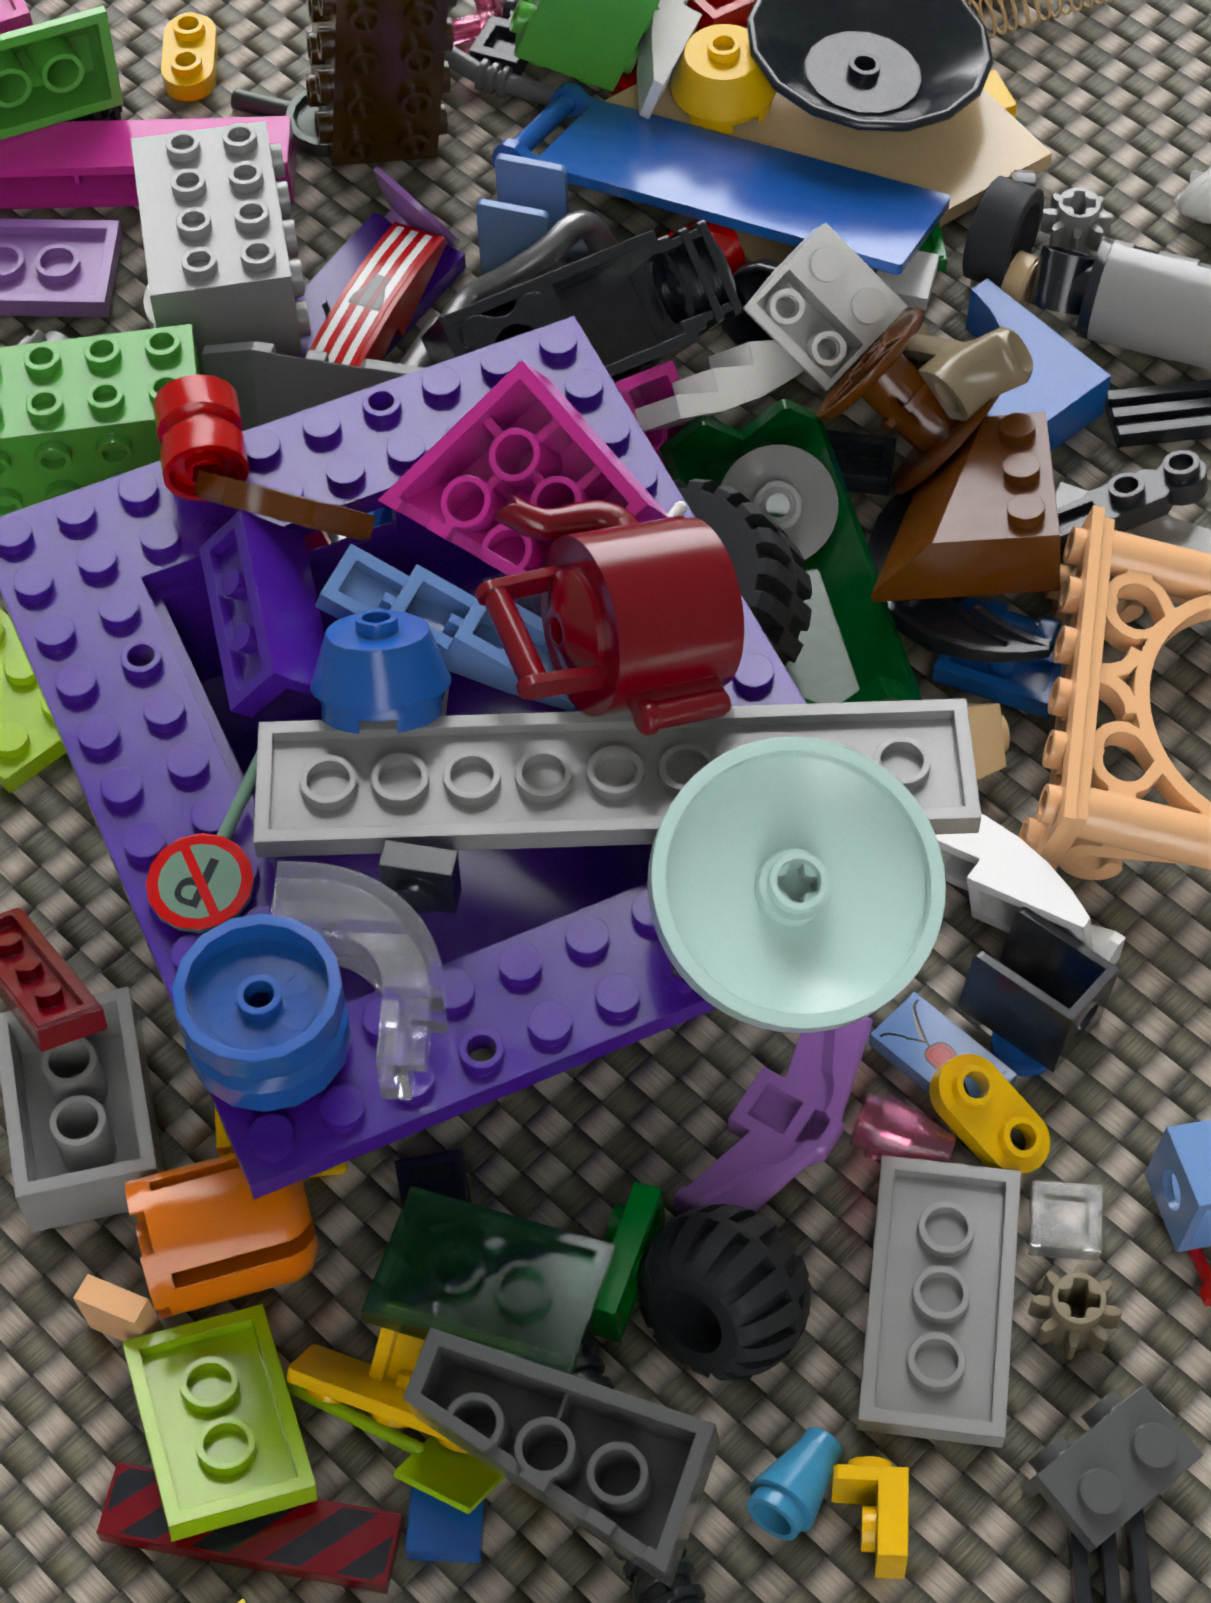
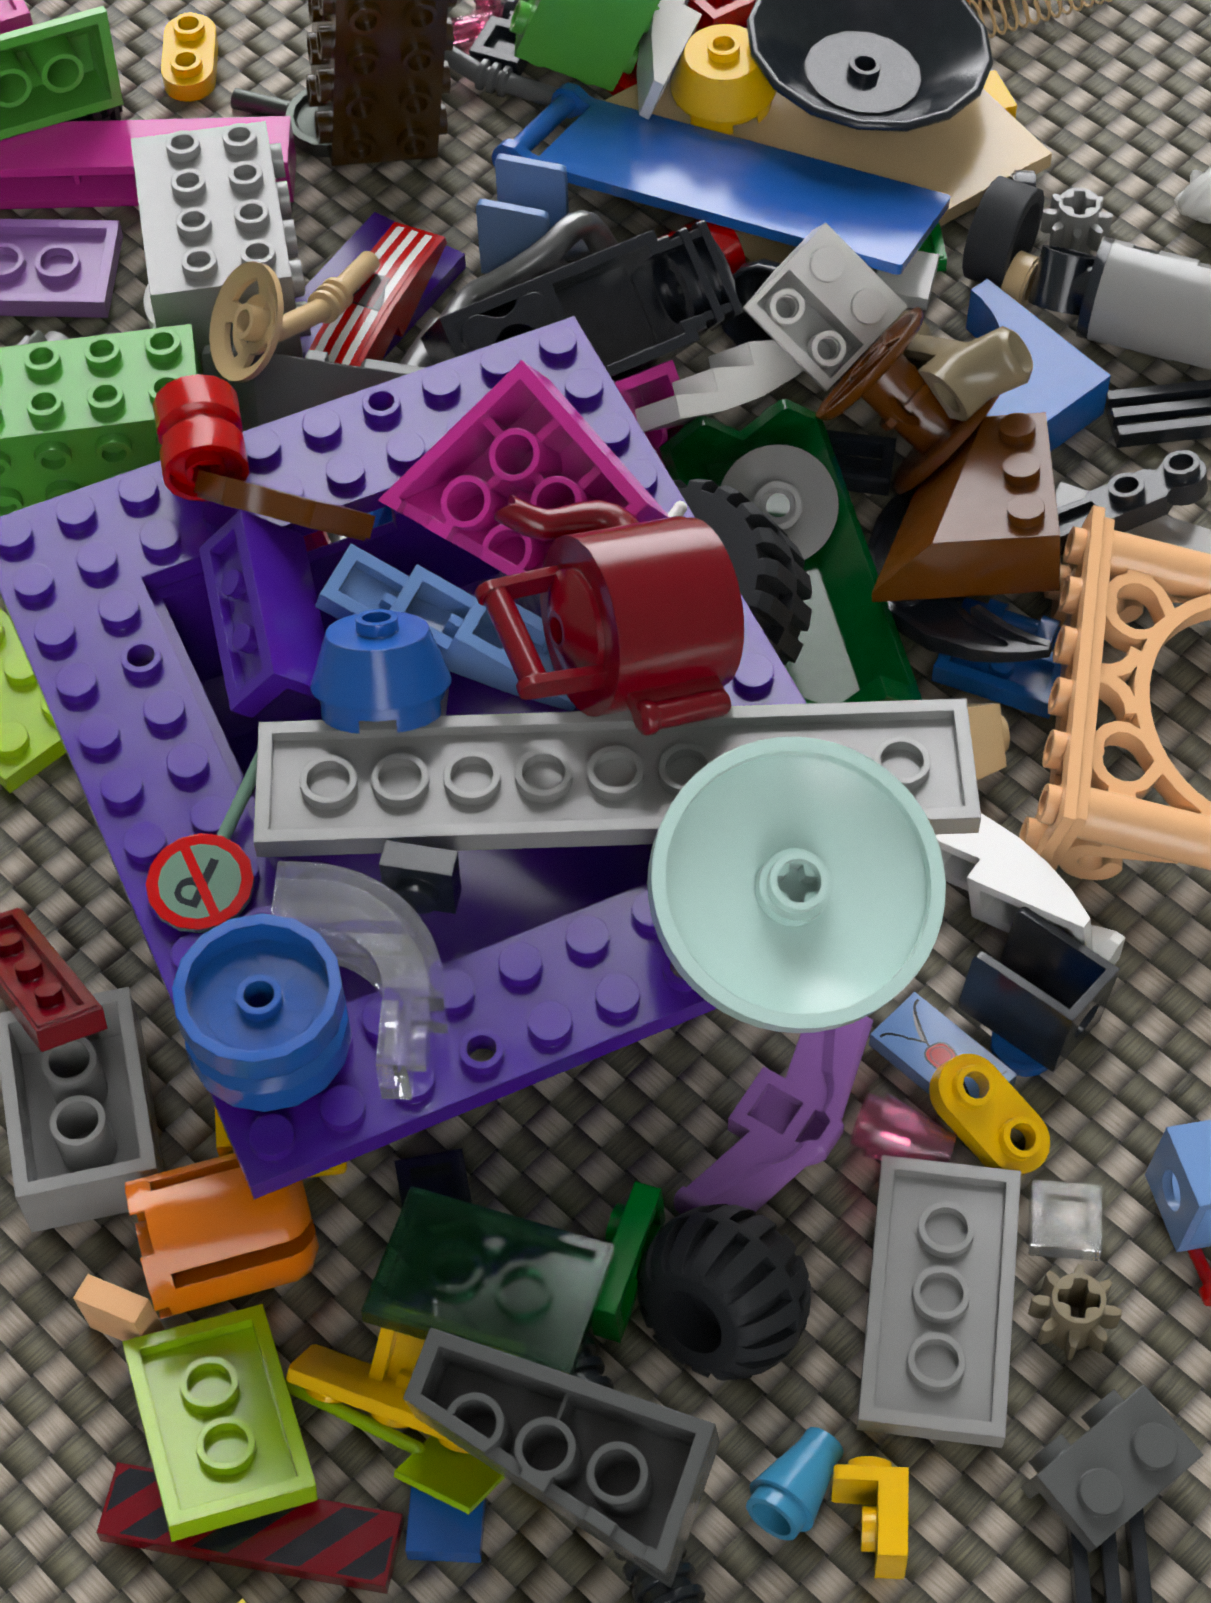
(262, 316): none -> tan dish
(407, 209): medium lavender dish -> none

